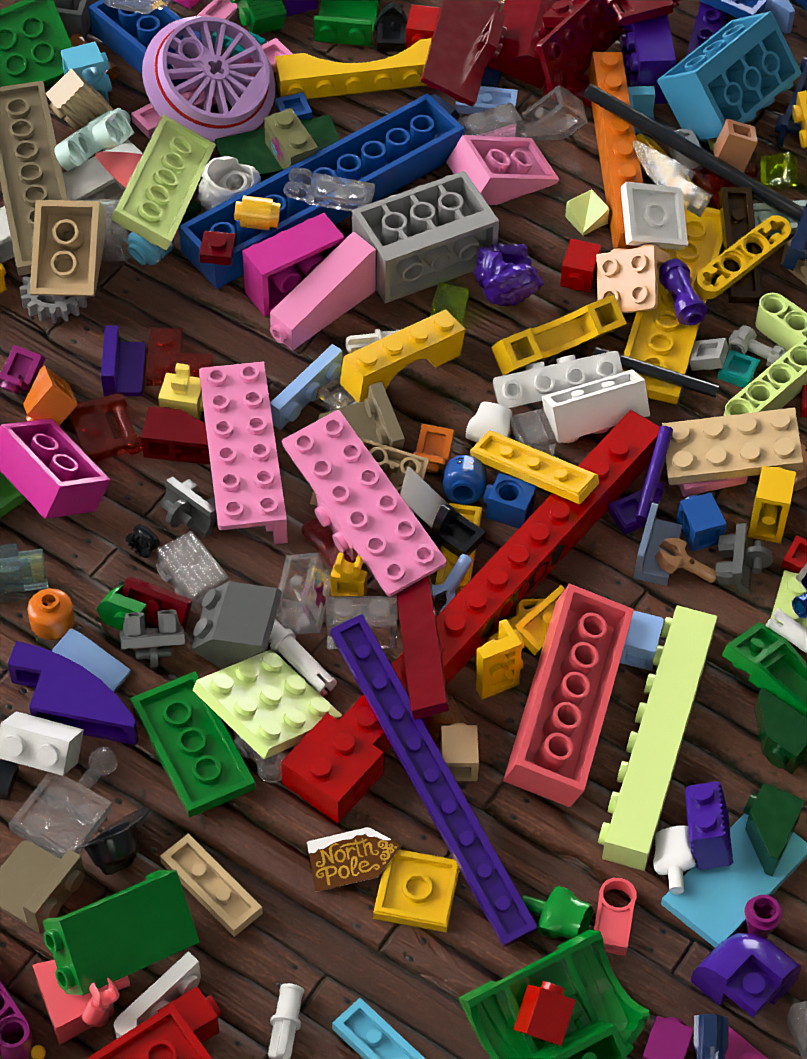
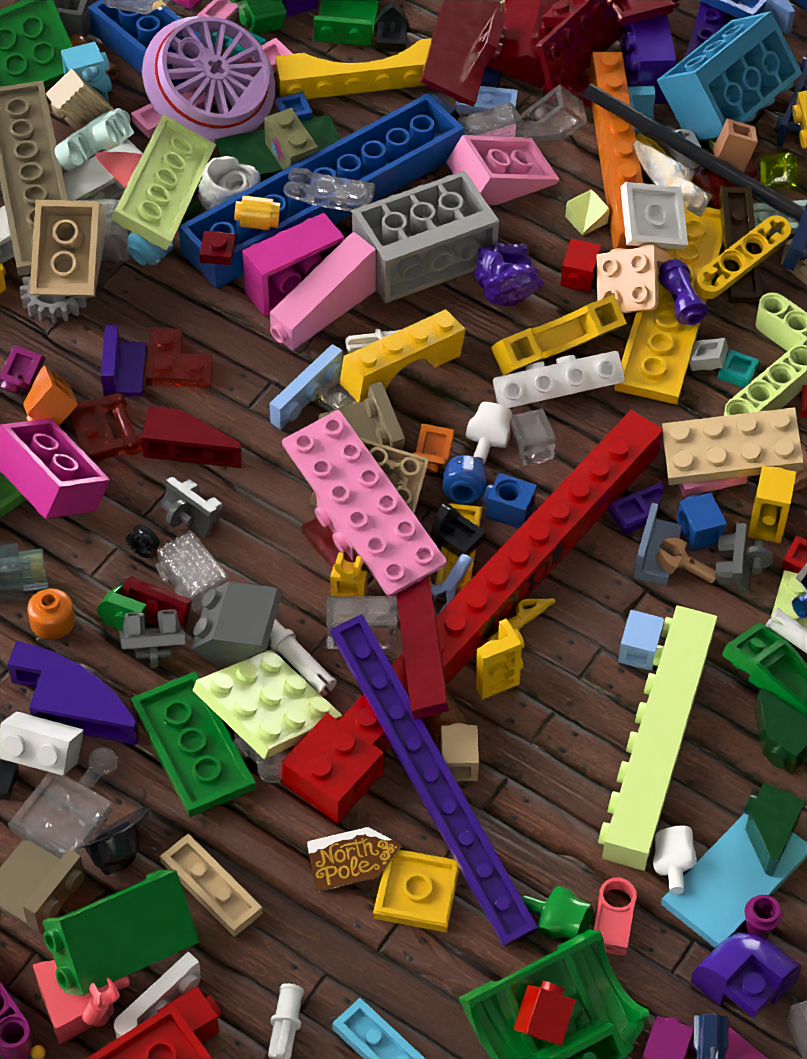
(93, 658): light blue slope -> none
(182, 392): light yellow brick -> none
(243, 448): bright pink bracket -> none
(304, 594): clear brick -> none
(420, 23): red brick -> none
(421, 497): white sticker -> none
(453, 299): clear neon green slope -> none
(535, 467): yellow tile -> none
(536, 622): yellow plate -> none
(569, 696): coral brick -> none
(595, 405): white brick -> none
(654, 473): dark purple bar -> none
(665, 374): black bar -> none
(708, 825): dark purple brick -> none
(744, 340): light grey bar -> none

